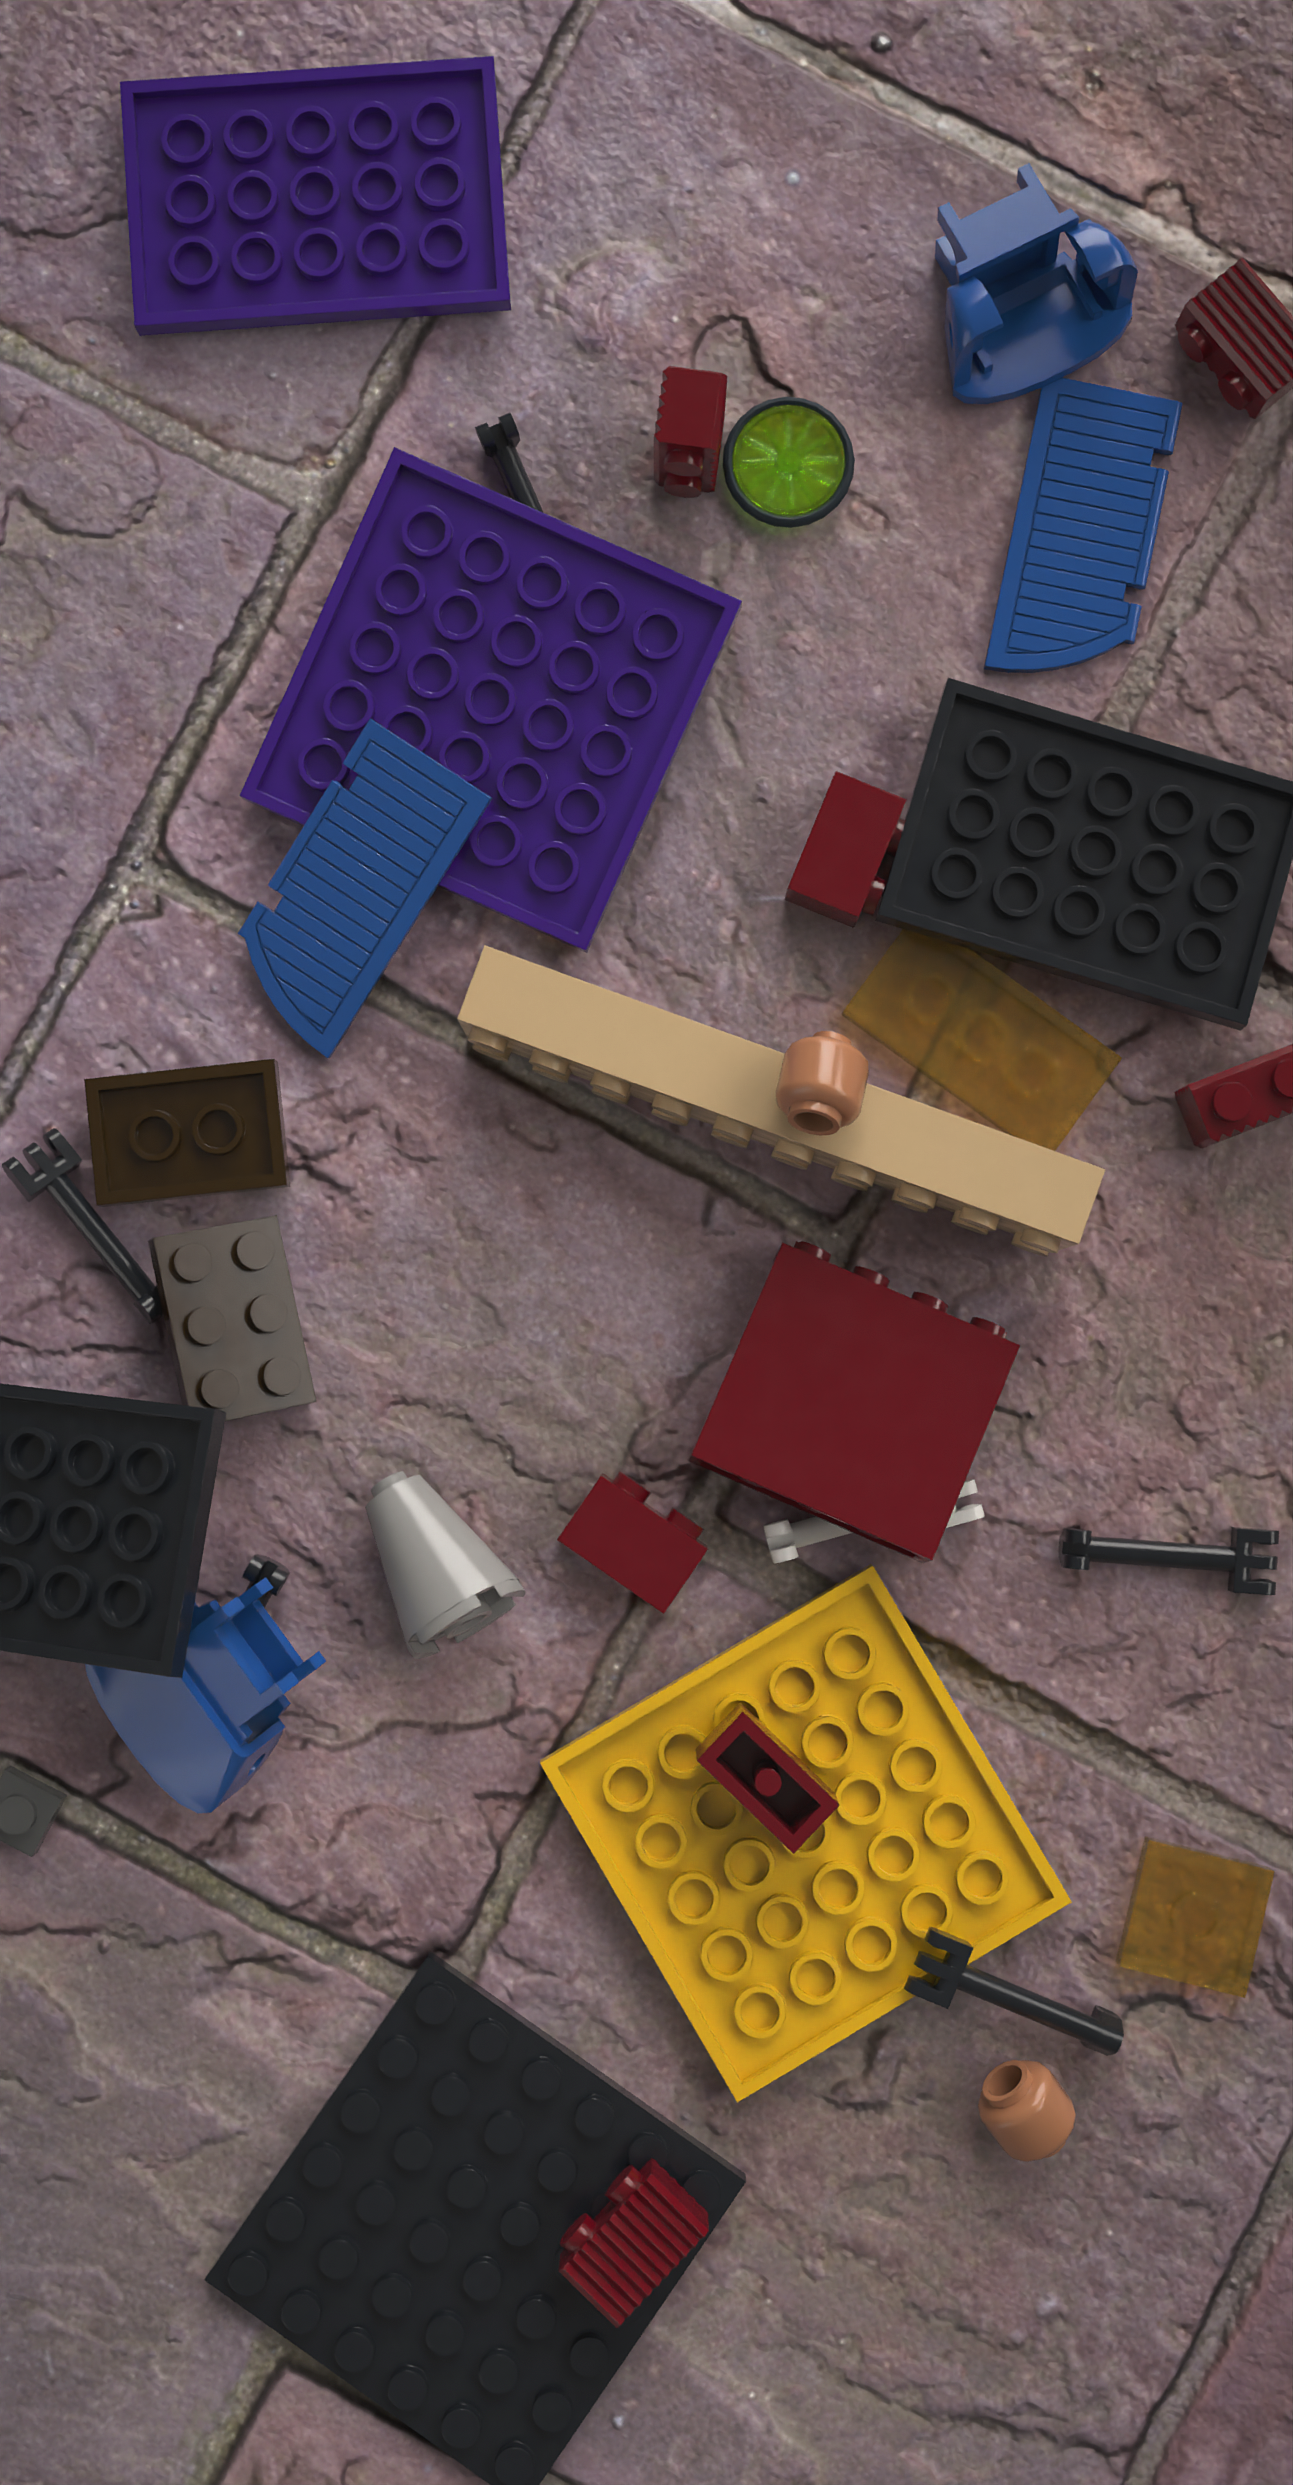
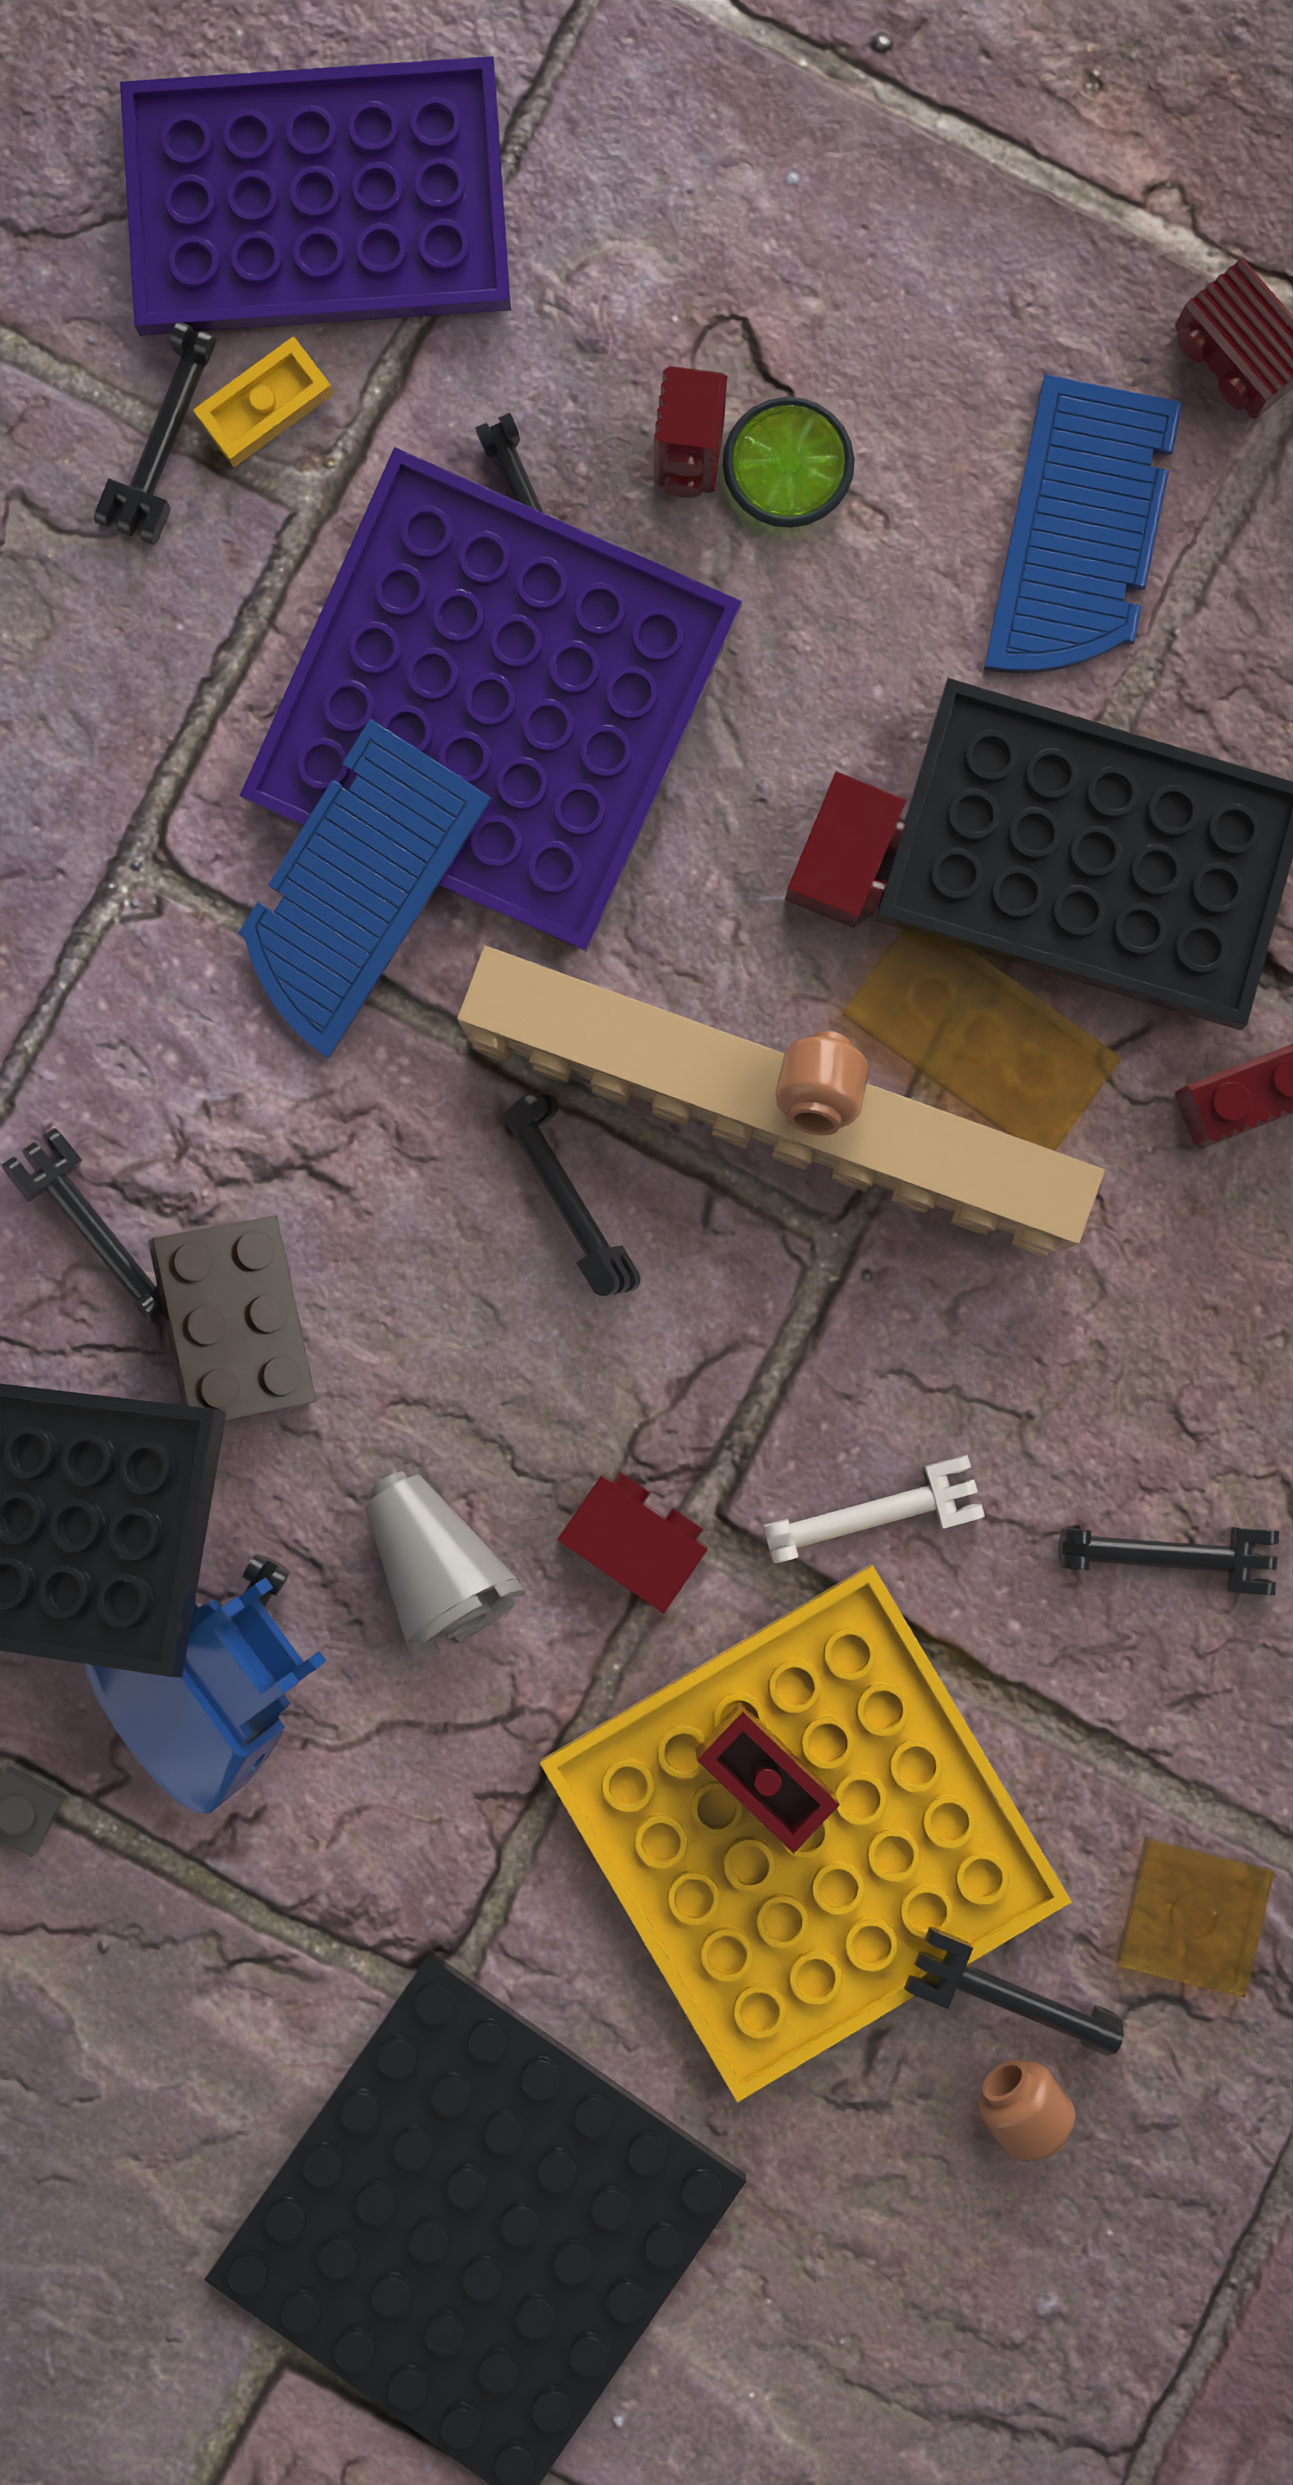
(138, 497): none -> black hinge
(187, 1133): dark brown plate -> none
(263, 401): none -> yellow plate
(604, 1267): none -> black hinge
(632, 2240): dark red brick -> none
(856, 1401): dark red panel -> none
(1018, 307): blue piece -> none

